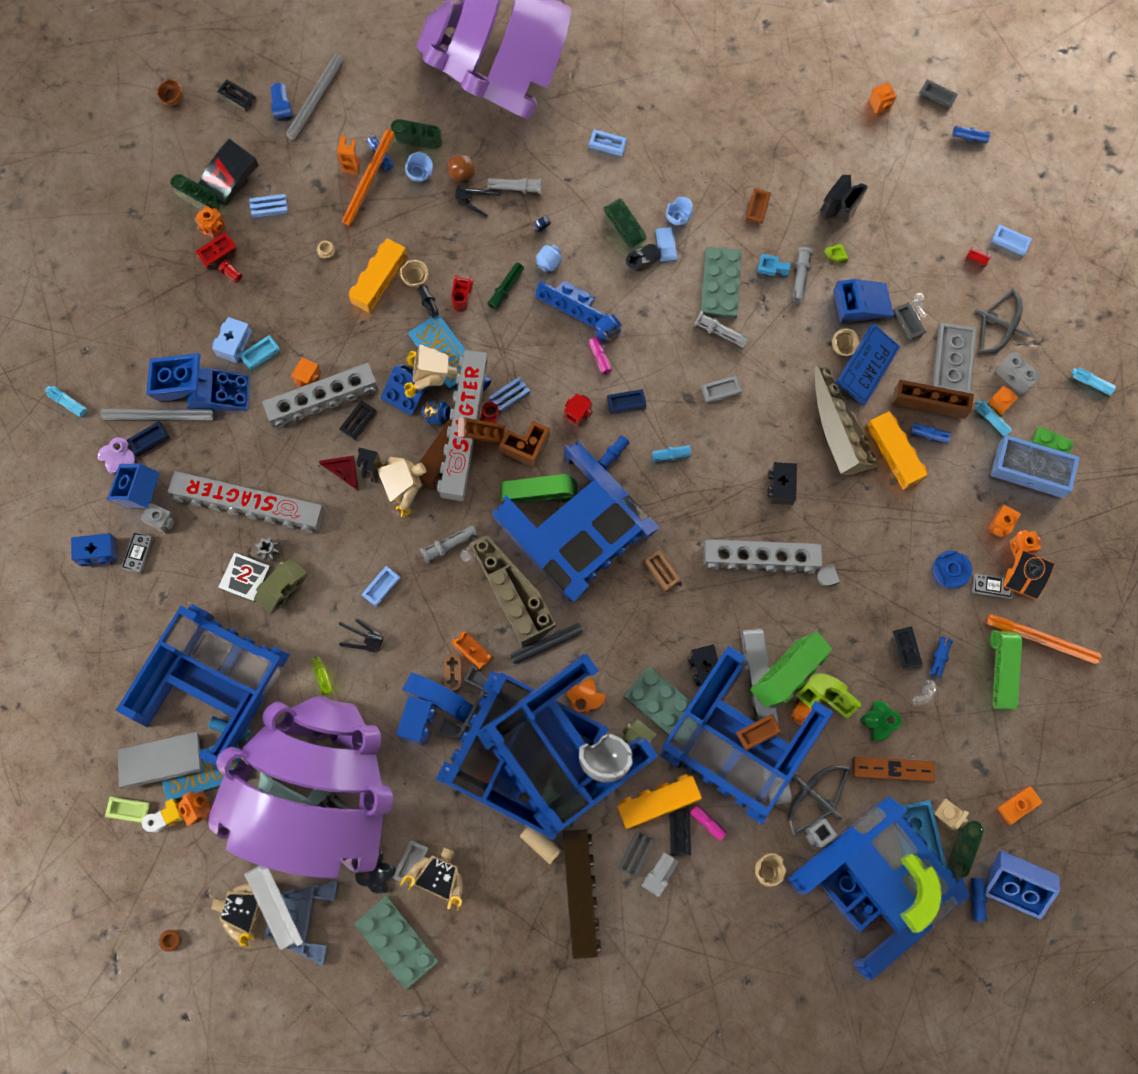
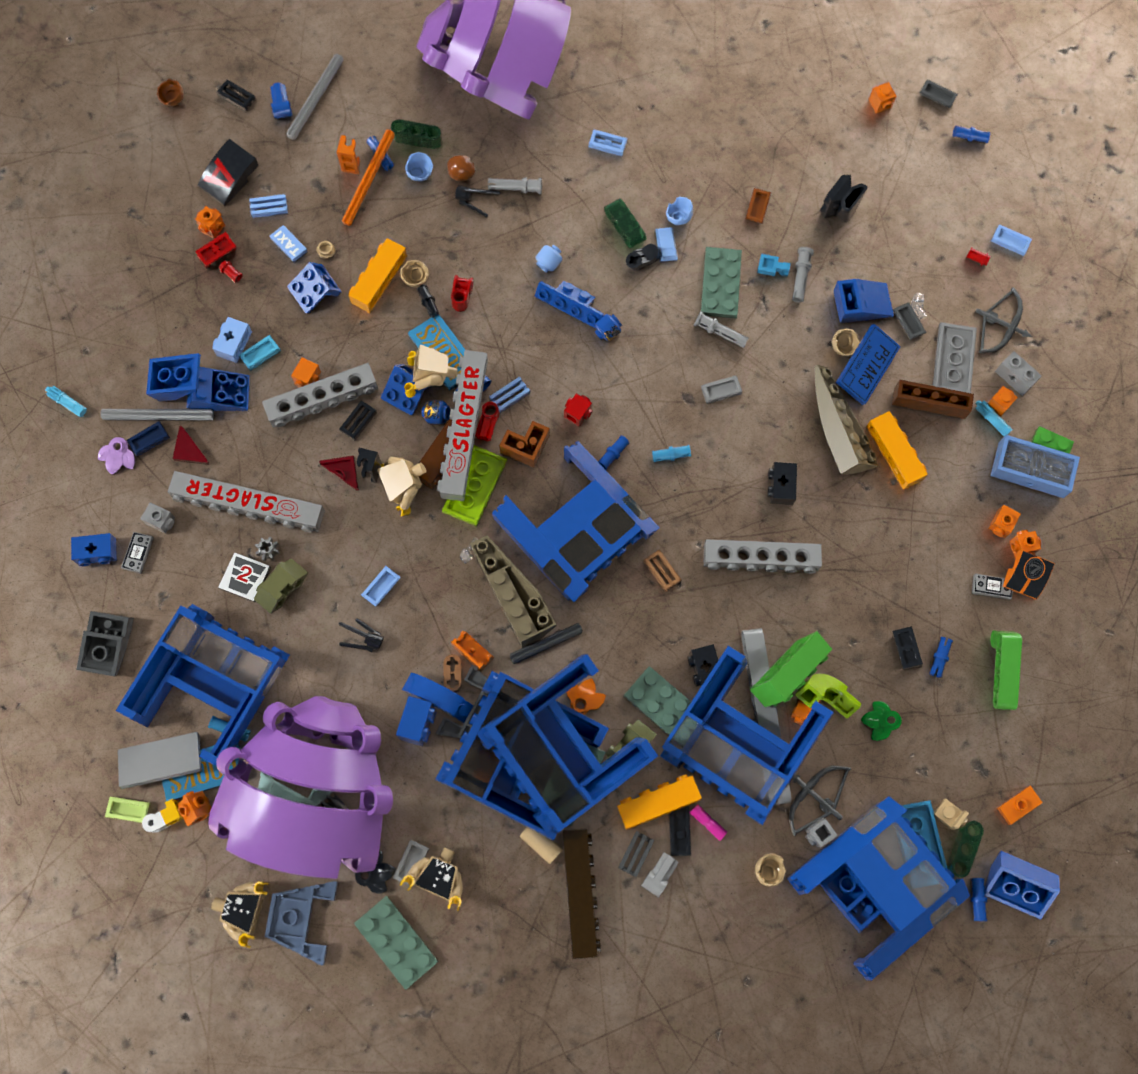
(104, 643): none -> dark grey slope
(133, 486): blue brick -> none
(170, 940): dark orange tile -> none
(187, 450): none -> dark red tile
(188, 190): clear green beam -> none
(273, 907): white fence -> none
(288, 243): none -> light blue tile
(312, 286): none -> bracket
(321, 675): clear neon green axle -> none
(440, 548): light grey pin -> none
(480, 430): dark orange tile -> none
(482, 478): none -> lime tile
(505, 286): dark green axle -> none
(540, 488): bright green beam -> none
(541, 224): dark blue tile -> none
(599, 353): dark pink piece -> none
(607, 759): light grey cylinder -> none
(626, 401): dark blue tile -> none
(759, 732): dark orange tile -> none
(828, 576): light grey tile -> none
(837, 253): lime tile -> none
(894, 769): dark orange tile -> none
(927, 693): clear arm -> none
(928, 894): lime arch -> none
(931, 432): blue pin -> none
(952, 569): blue tile -> none
(1045, 639): orange axle -> none
(1093, 381): medium azure piece -> none

